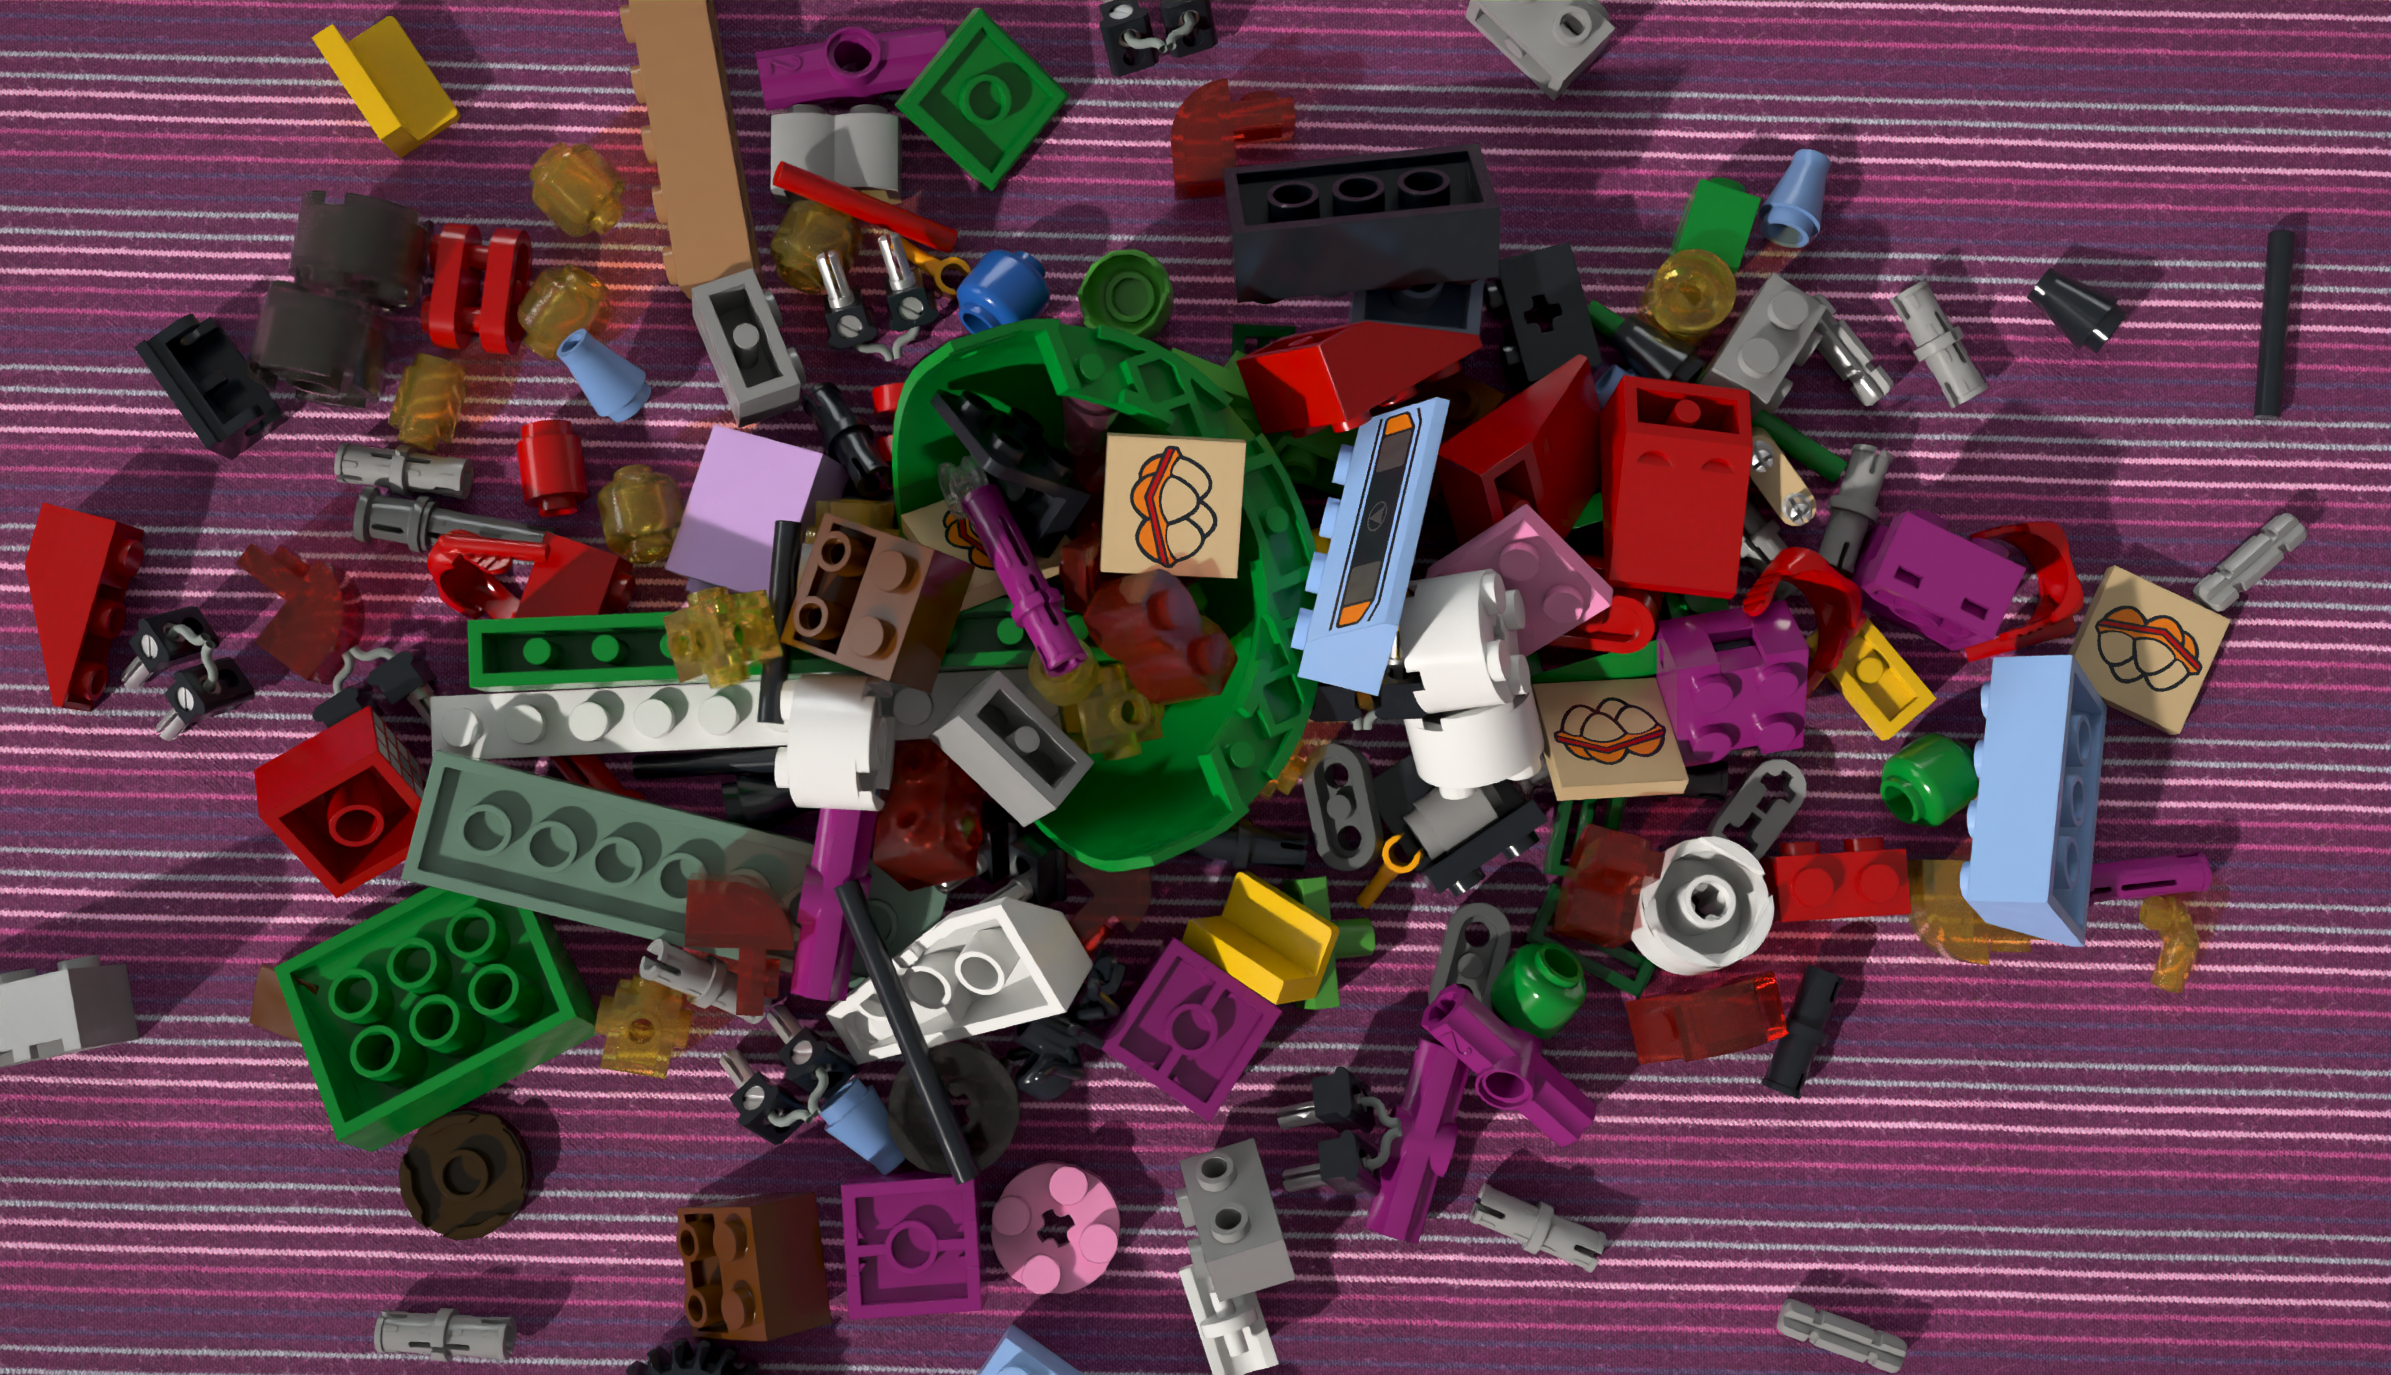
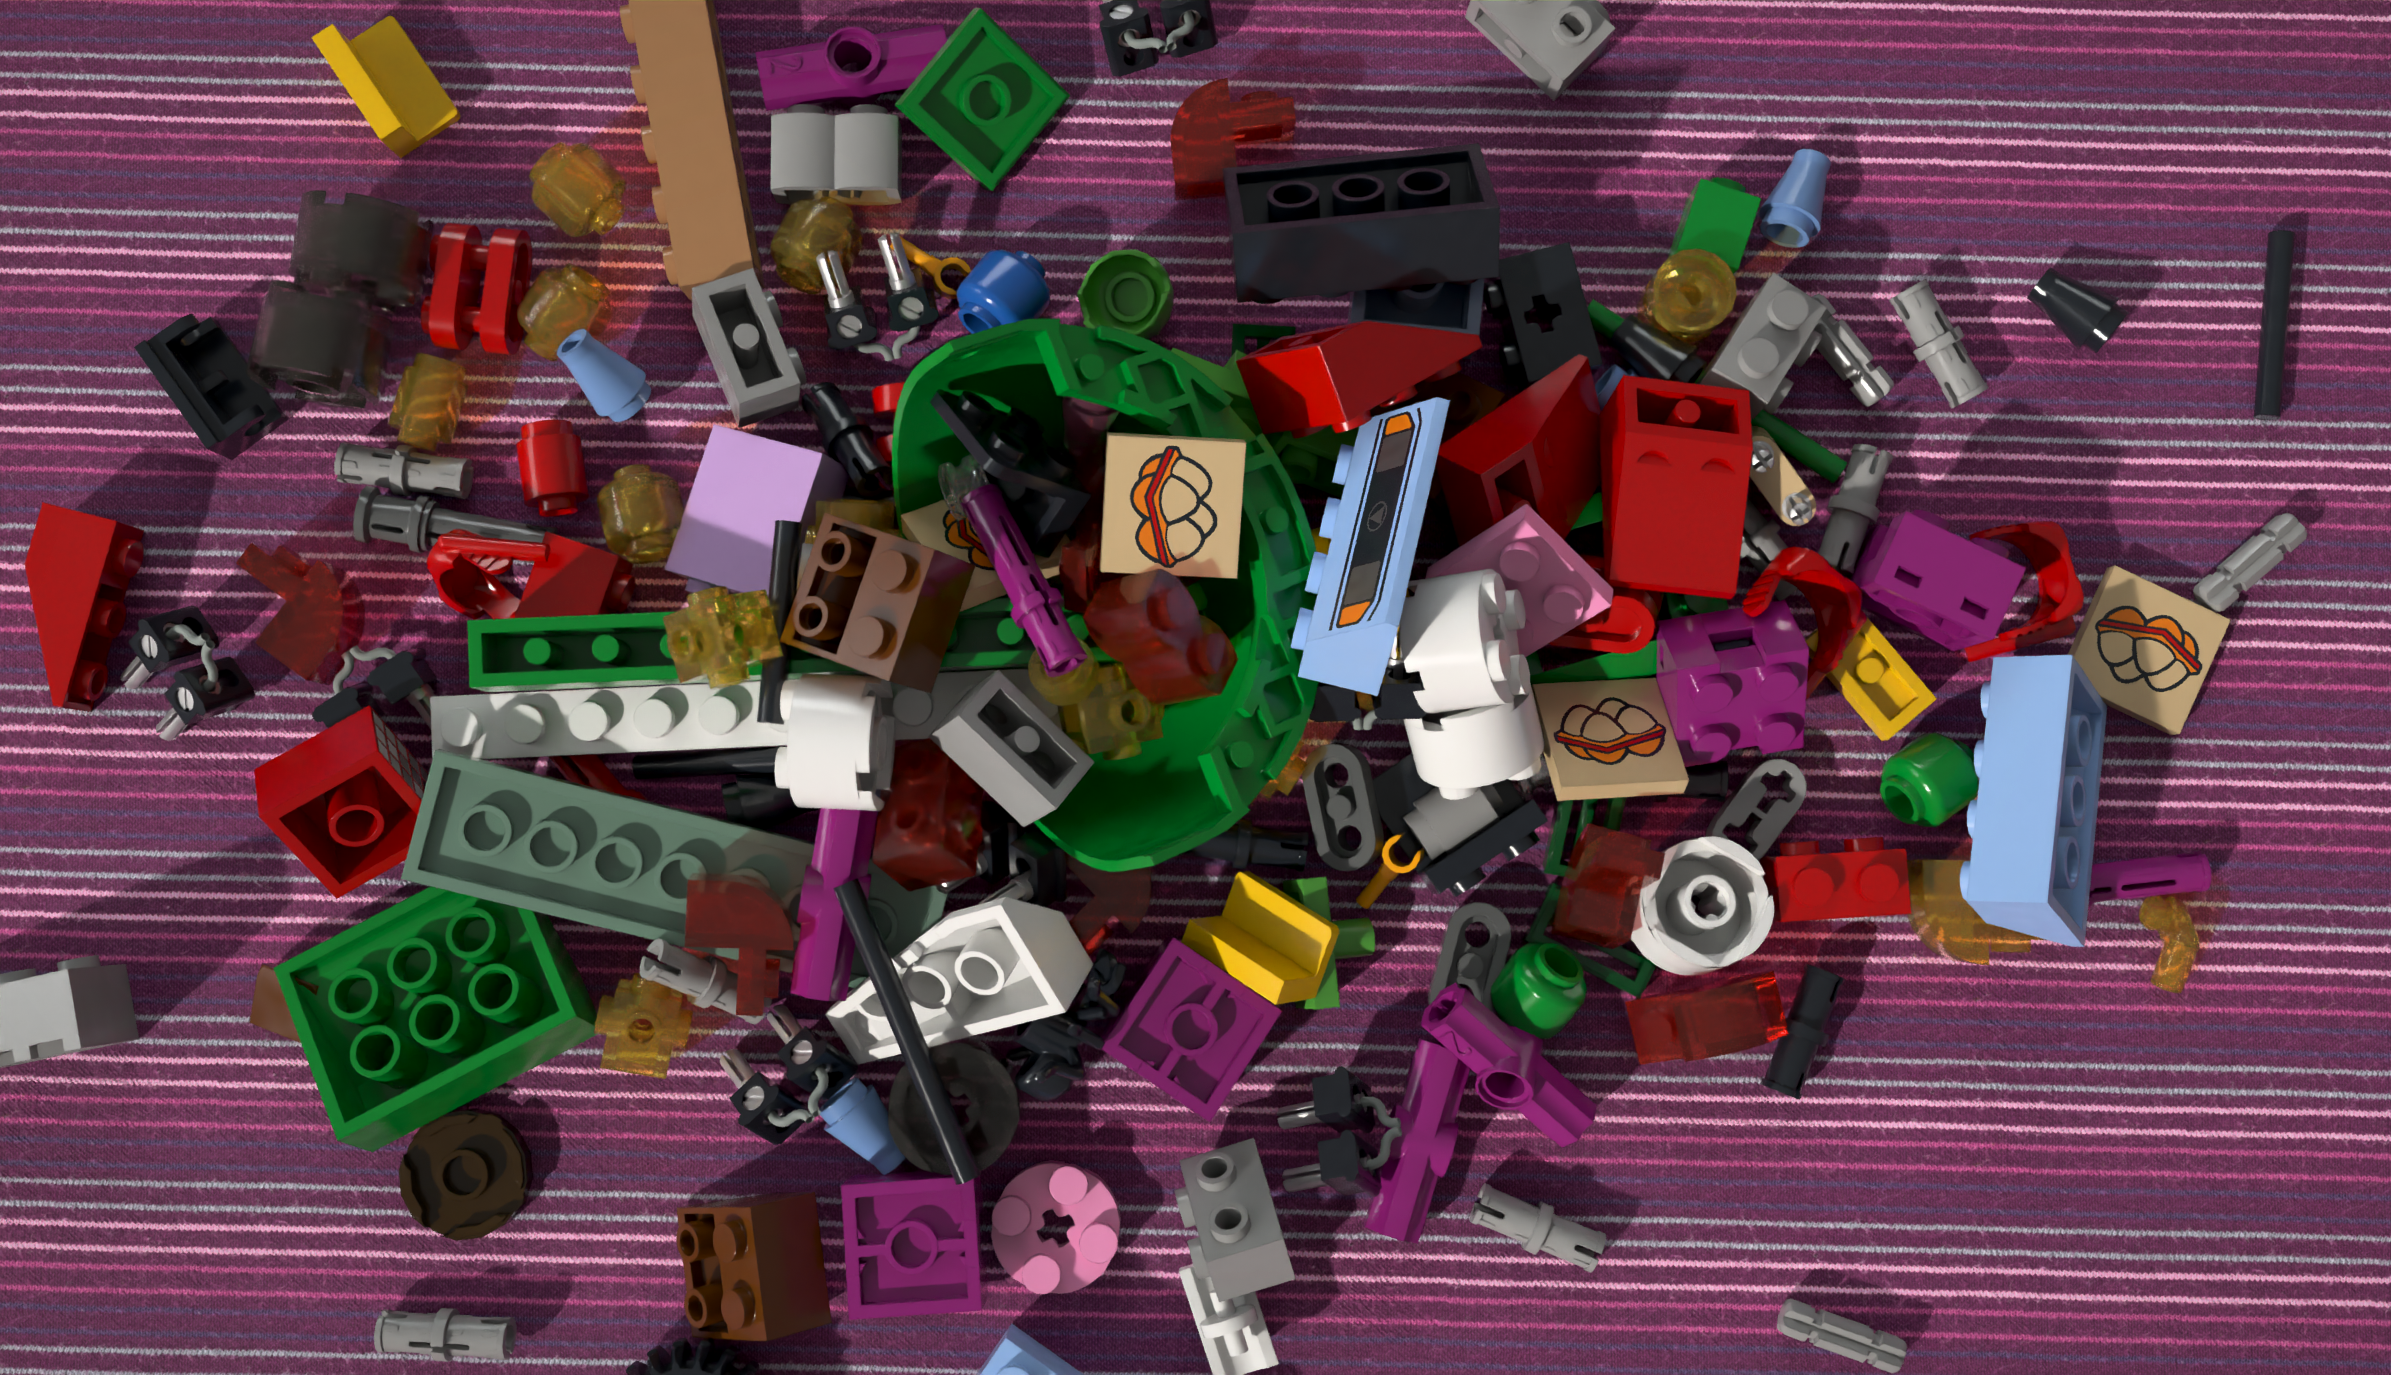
(864, 207): red bar -> none

